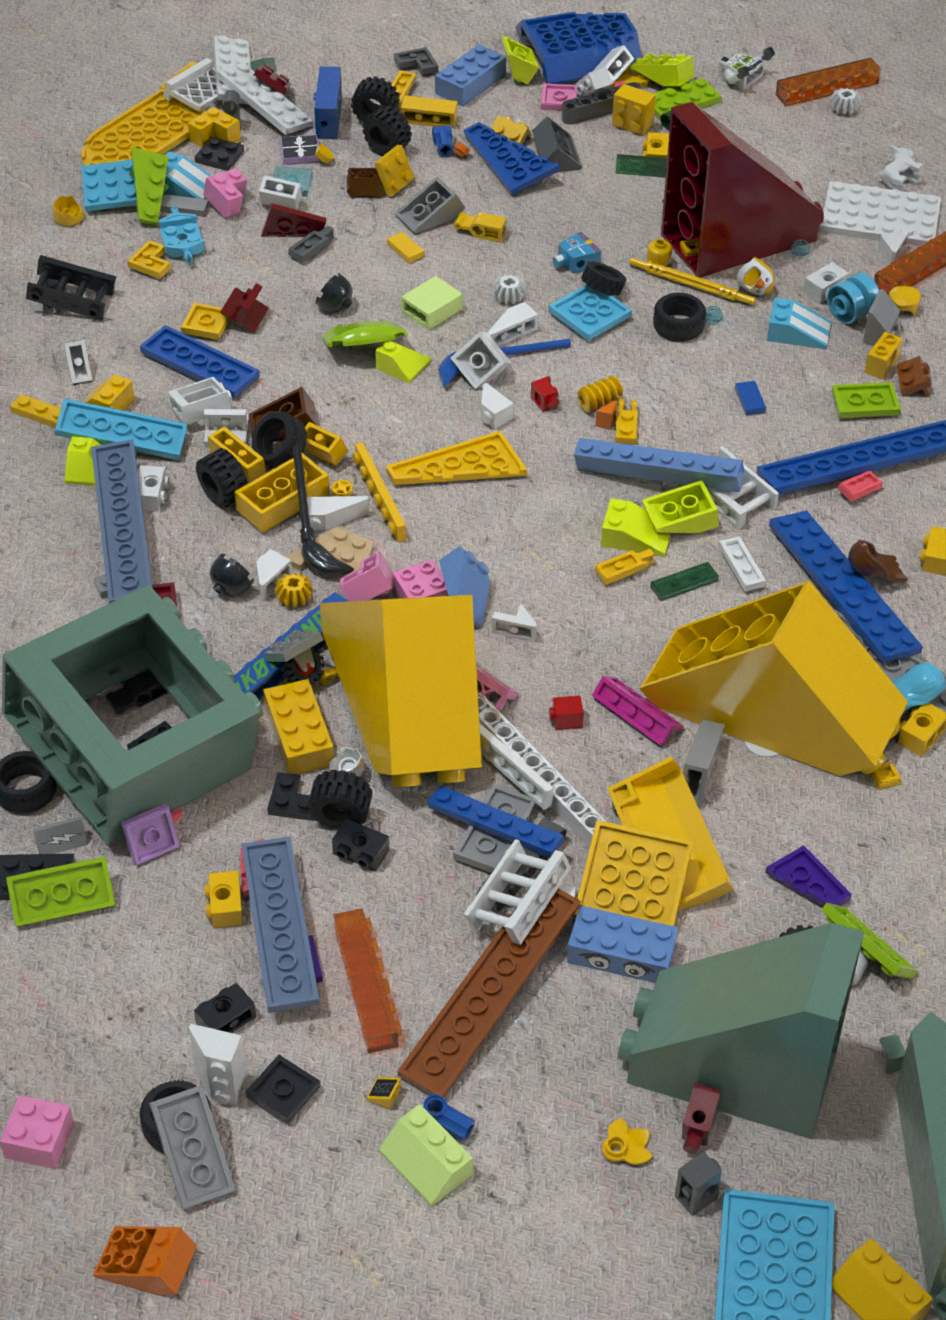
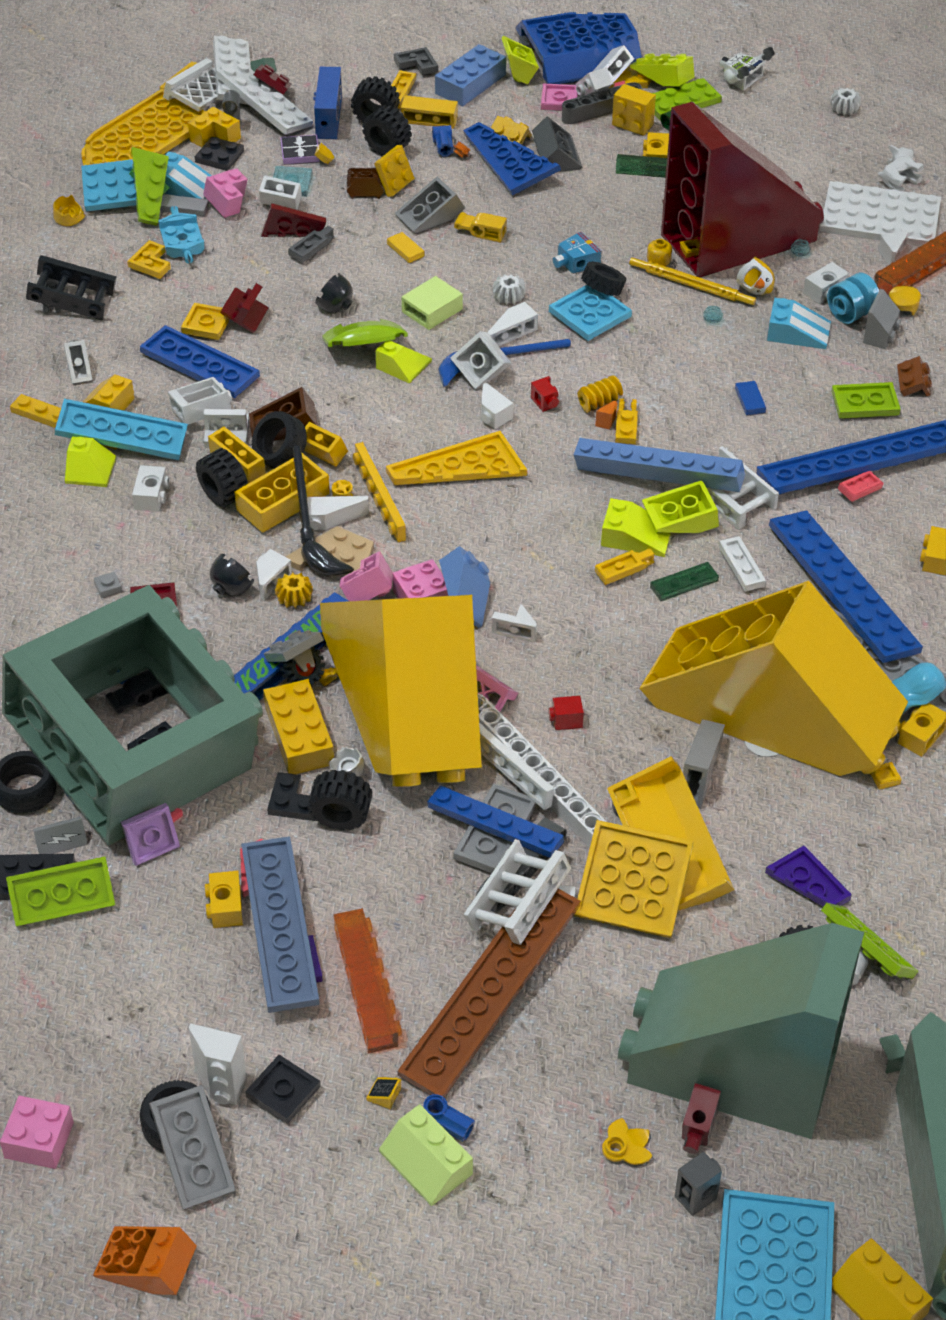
(121, 519): sand blue plate -> none
(231, 999): black brick -> none
(360, 845): black brick -> none
(621, 944): medium blue brick -> none
(636, 709): dark pink fence -> none
(679, 304): black tyre -> none
(825, 81): clear orange brick -> none
(870, 563): reddish brown hair -> none
(883, 355): yellow brick -> none

